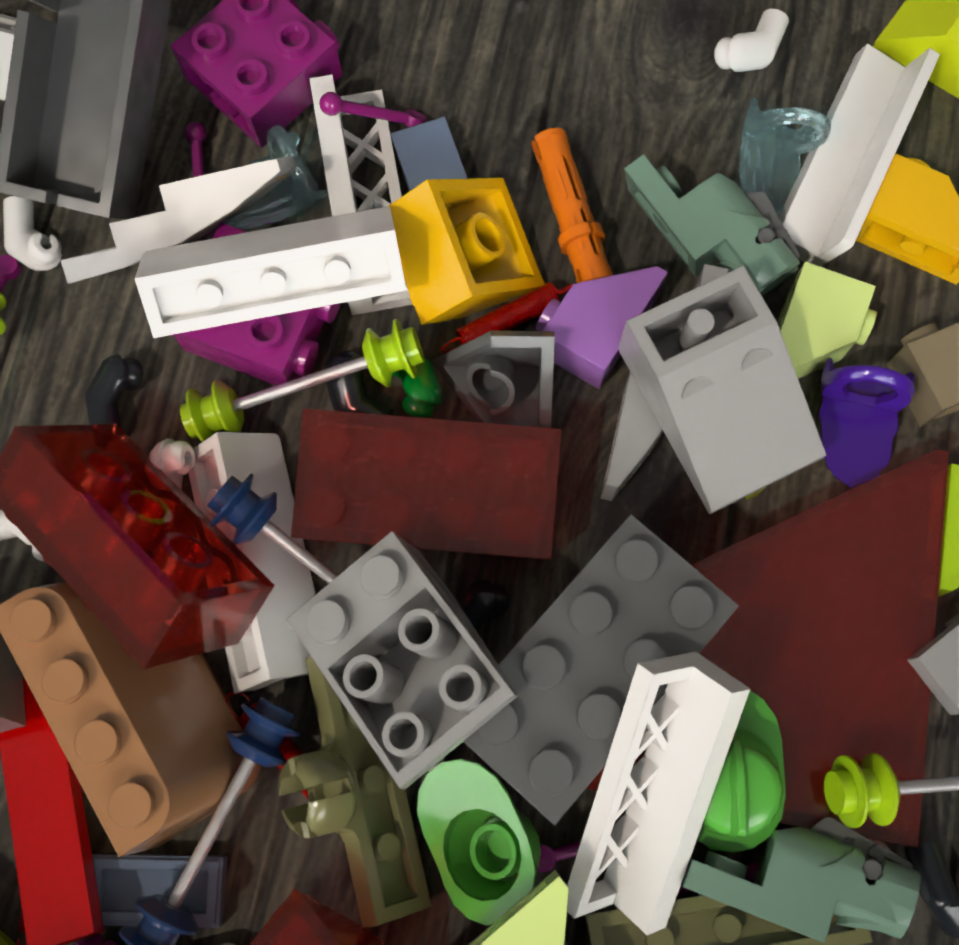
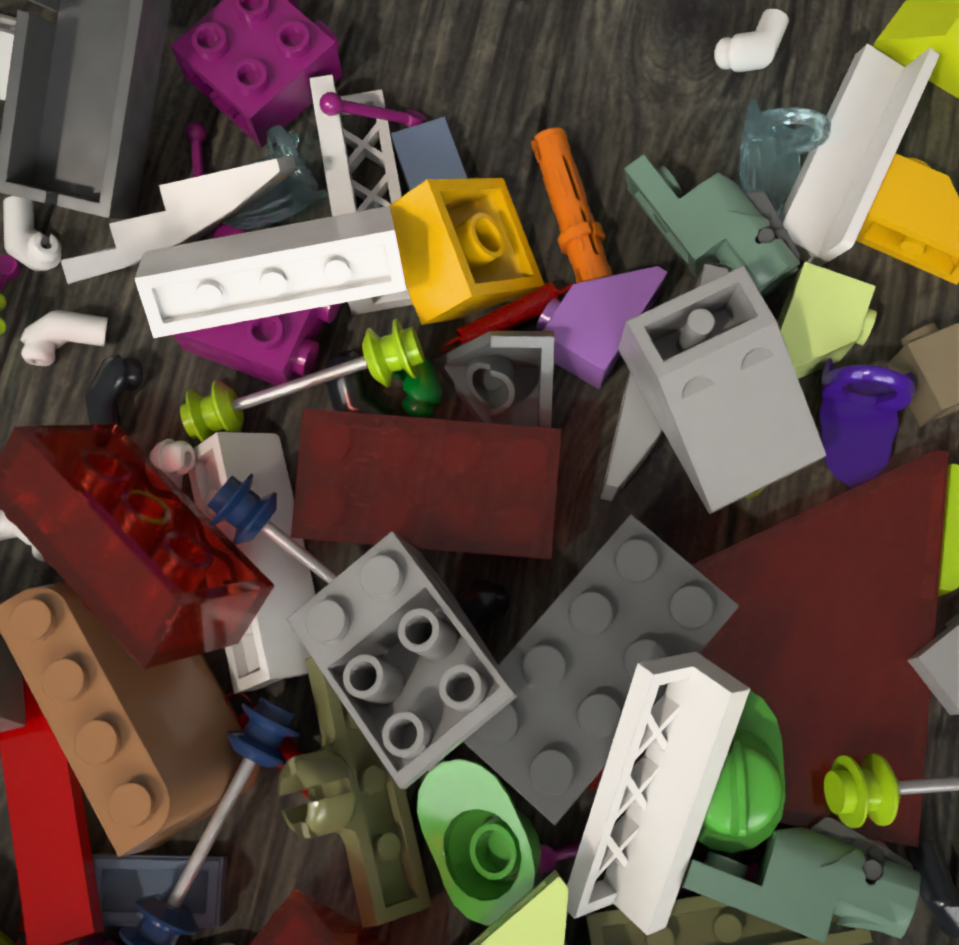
(57, 329): none -> white arm

